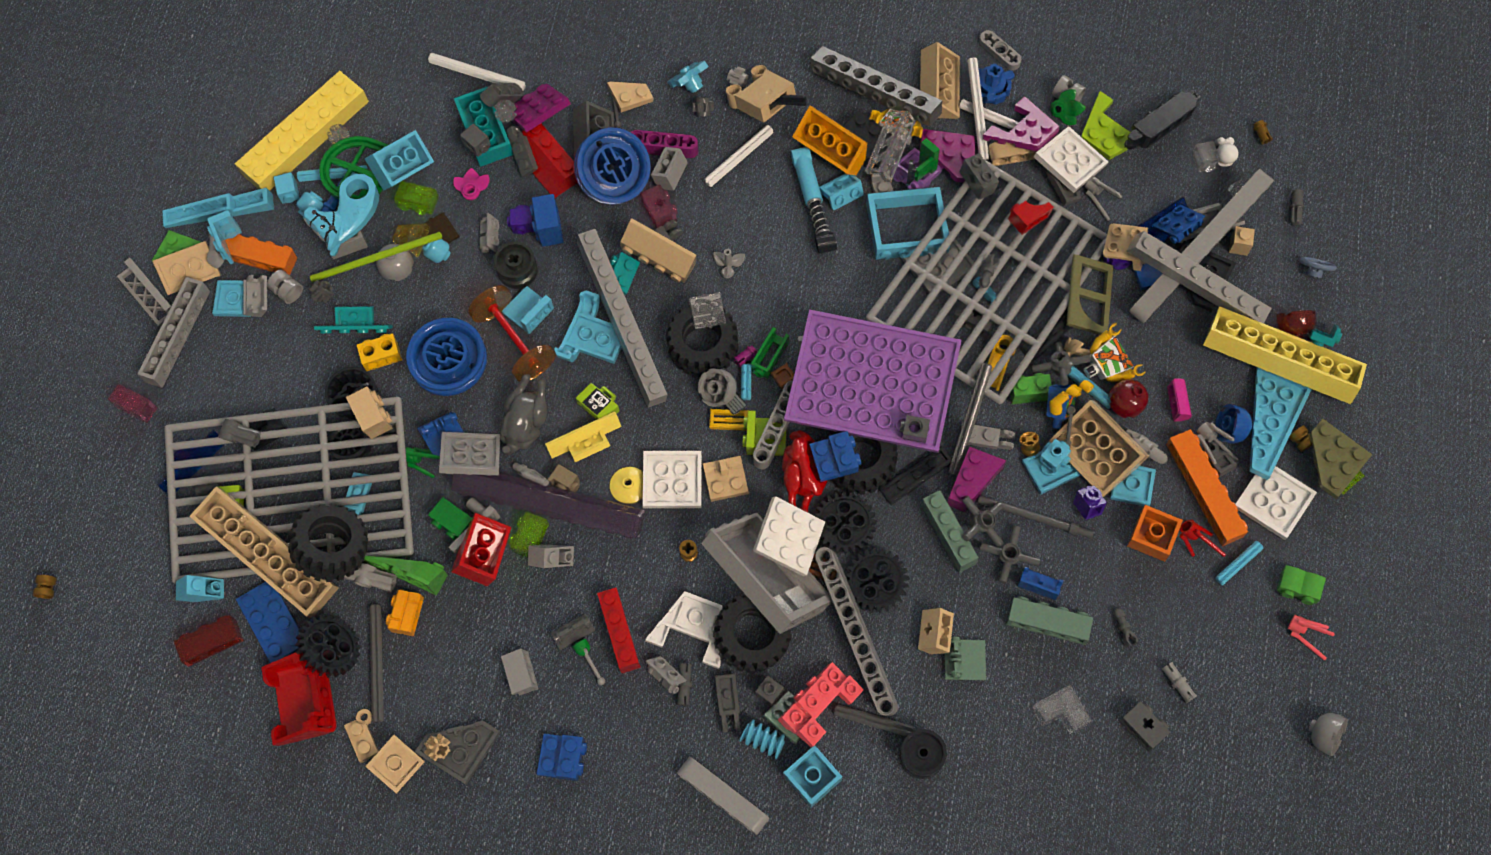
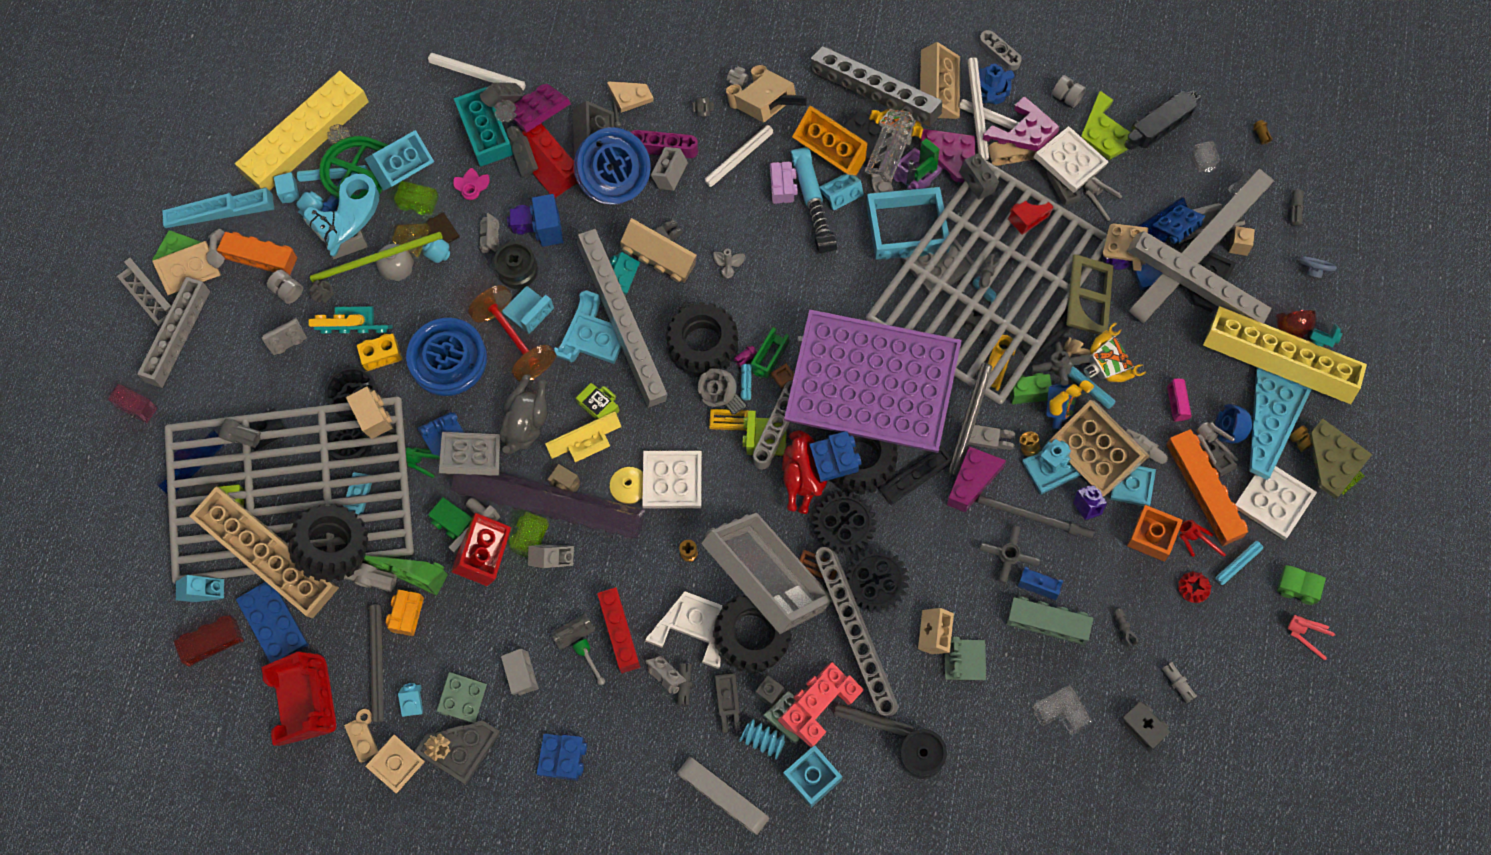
(44, 586): pearl gold wheel -> none
(221, 228): medium azure bracket -> none
(229, 298): medium azure tile -> none
(255, 296): light grey hinge -> none
(284, 337): none -> light grey bracket
(327, 646): black gear -> none
(337, 320): none -> yellow hinge
(410, 700): none -> medium azure bracket
(461, 697): none -> sand green hinge
(475, 140): dark grey brick -> none
(530, 474): light grey piece -> none
(653, 199): clear pink brick -> none
(689, 77): medium azure plant -> none
(707, 310): clear piece -> none
(725, 478): tan hinge -> none
(782, 182): none -> lavender brick
(789, 536): white plate -> none
(919, 436): dark grey brick -> none
(949, 531): sand green brick -> none
(982, 521): dark grey bar -> none
(1069, 107): green plate -> none
(1071, 410): dark grey hinge -> none
(1128, 398): dark red cylinder -> none
(1186, 589): none -> red gear
(1227, 151): white piece -> none
(1328, 732): light grey cylinder -> none

